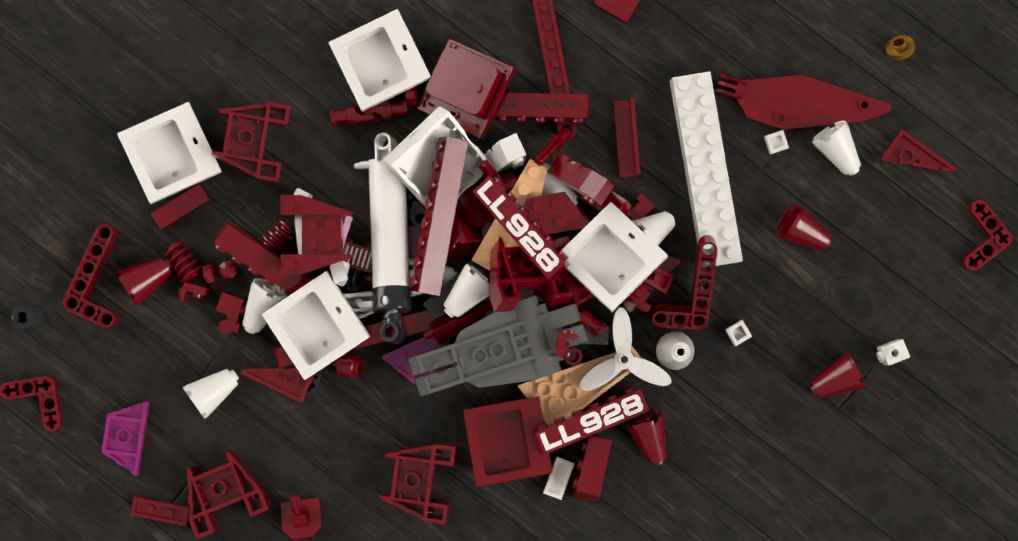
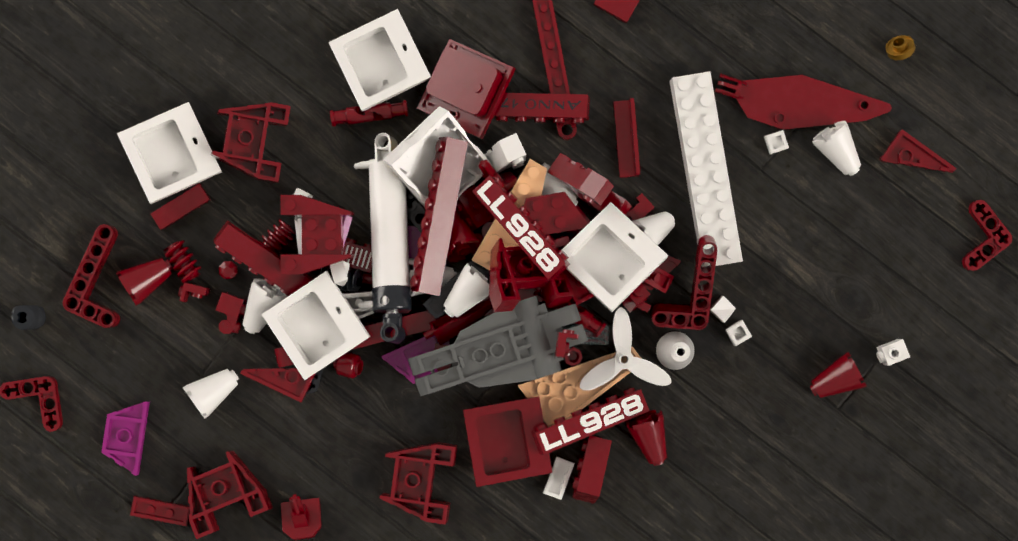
(209, 274): dark red tile -> none
(411, 96): dark red tile -> none
(556, 142): dark red axle -> none
(722, 309): none -> white slope
(803, 229): dark red cone -> none

